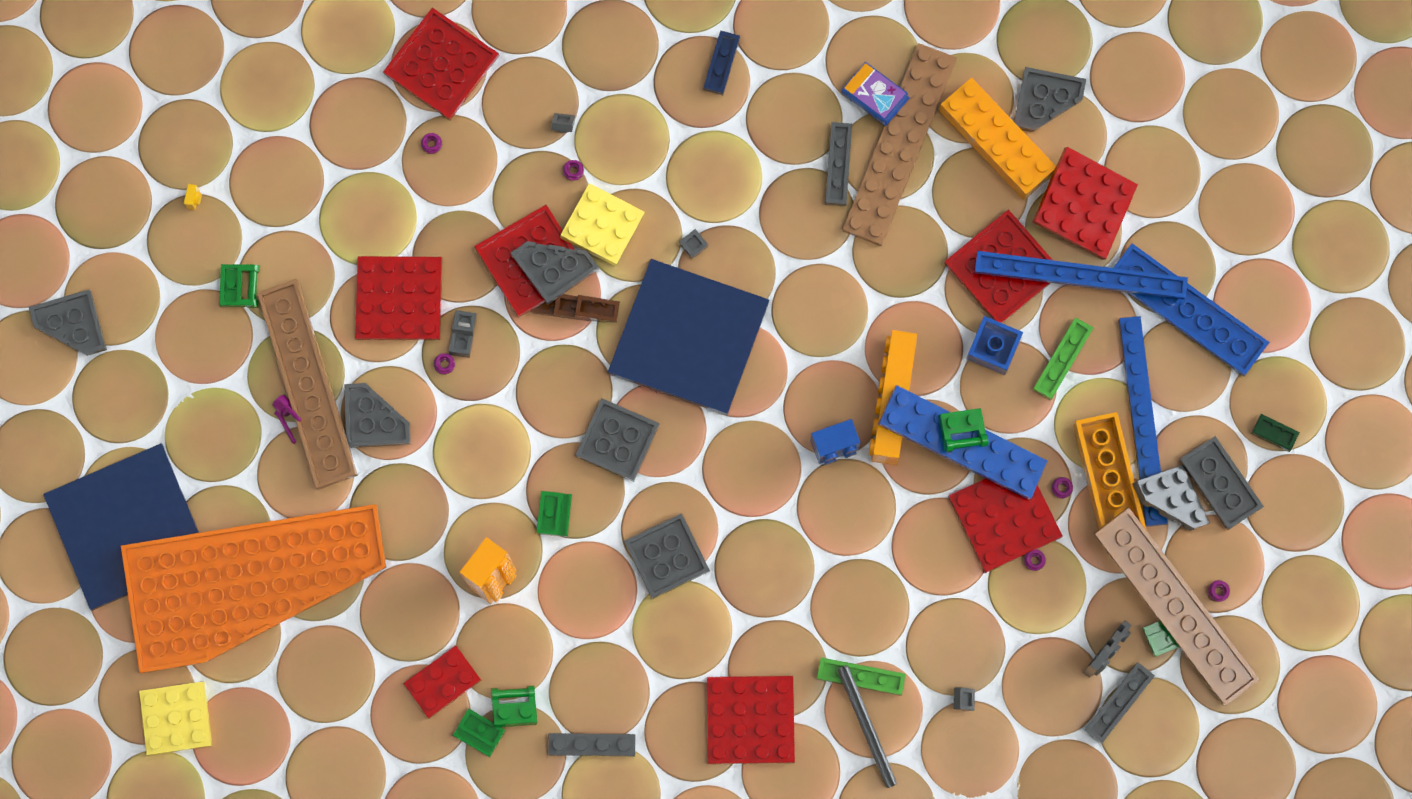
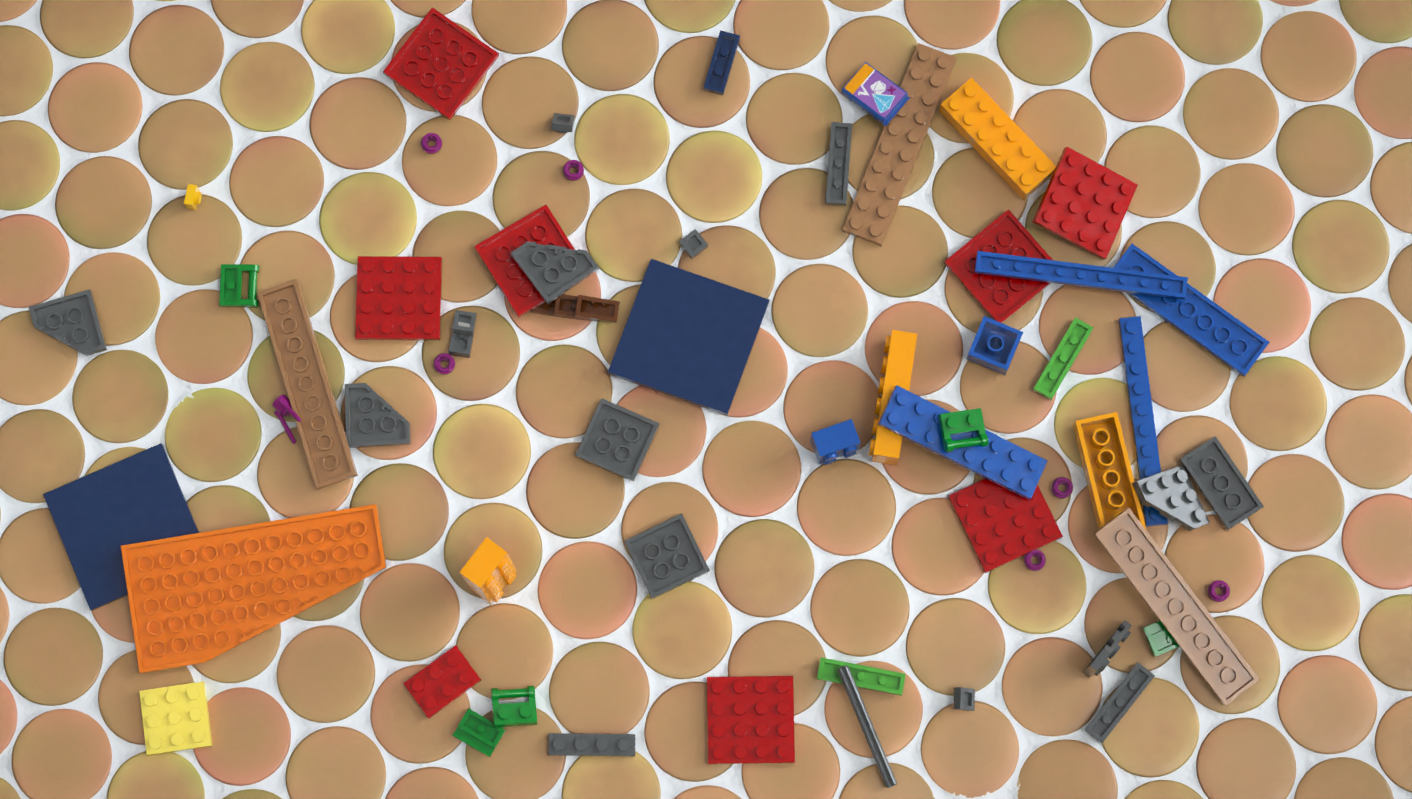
(554, 514): green plate -> none
(602, 224): light yellow plate -> none
(1045, 97): dark grey plate -> none
(1275, 433): dark green plate -> none

